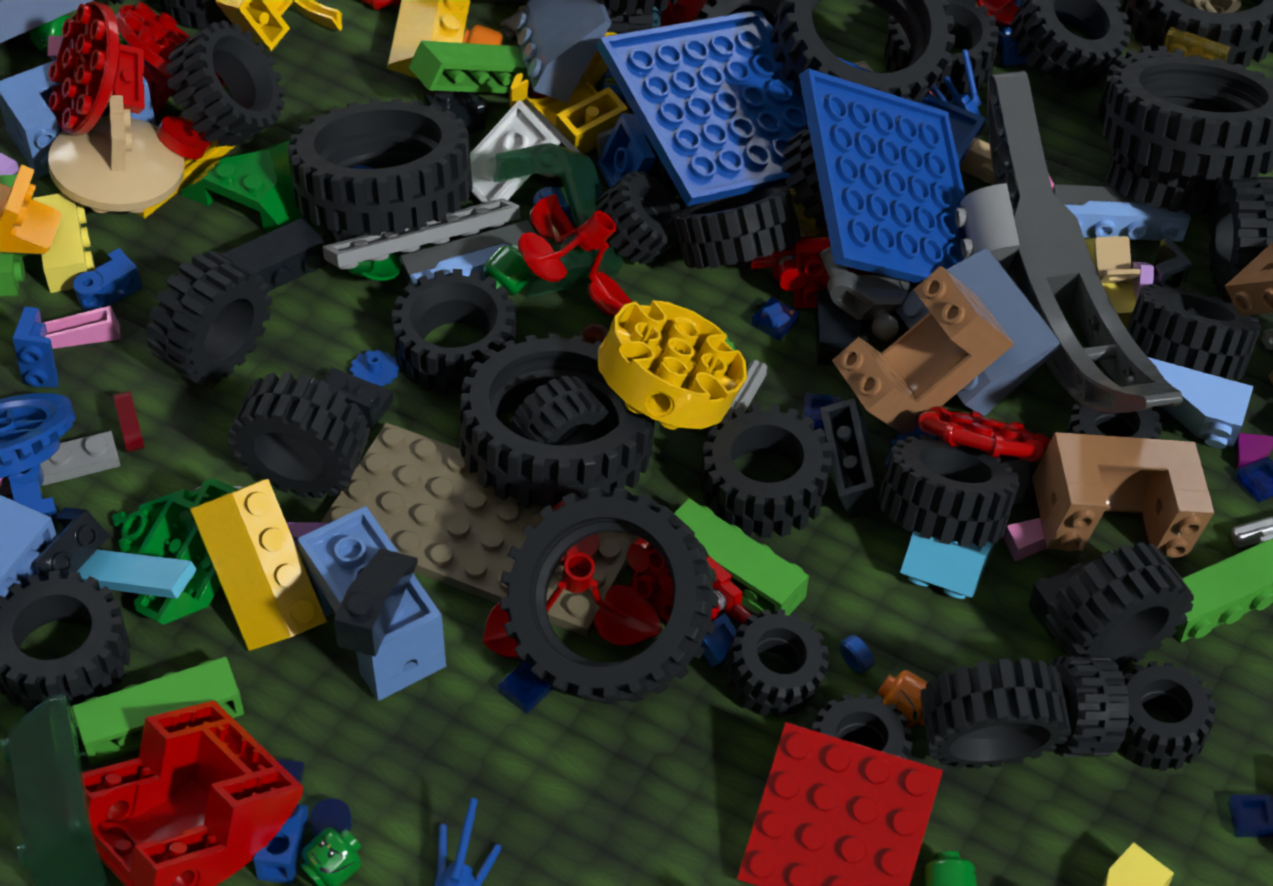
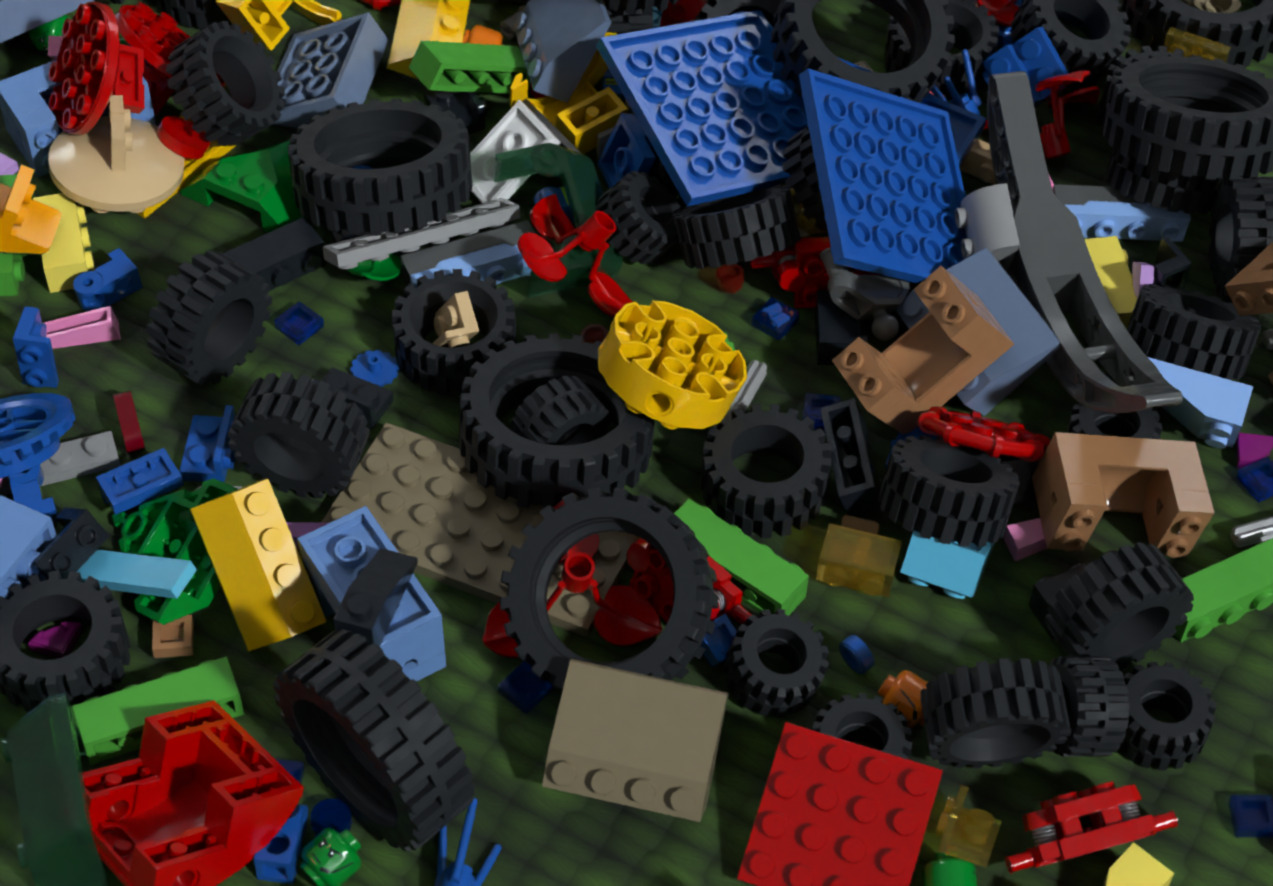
(56, 641): none -> magenta tile
(139, 481): none -> blue bracket
(173, 638): none -> medium nougat plate
(207, 448): none -> blue bracket
(299, 323): none -> clear blue tile
(329, 68): none -> sand blue slope
(374, 739): none -> black tyre
(455, 322): none -> tan bracket
(508, 269): green head -> none
(635, 740): none -> dark tan slope
(730, 278): none -> clear red hinge
(858, 560): none -> clear yellow brick
(860, 524): none -> dark brown tile
(967, 832): none -> clear yellow bracket
(1030, 54): none -> blue plate
(1054, 134): none -> red plant
(1109, 828): none -> red piece
(1114, 260): tan bracket -> none

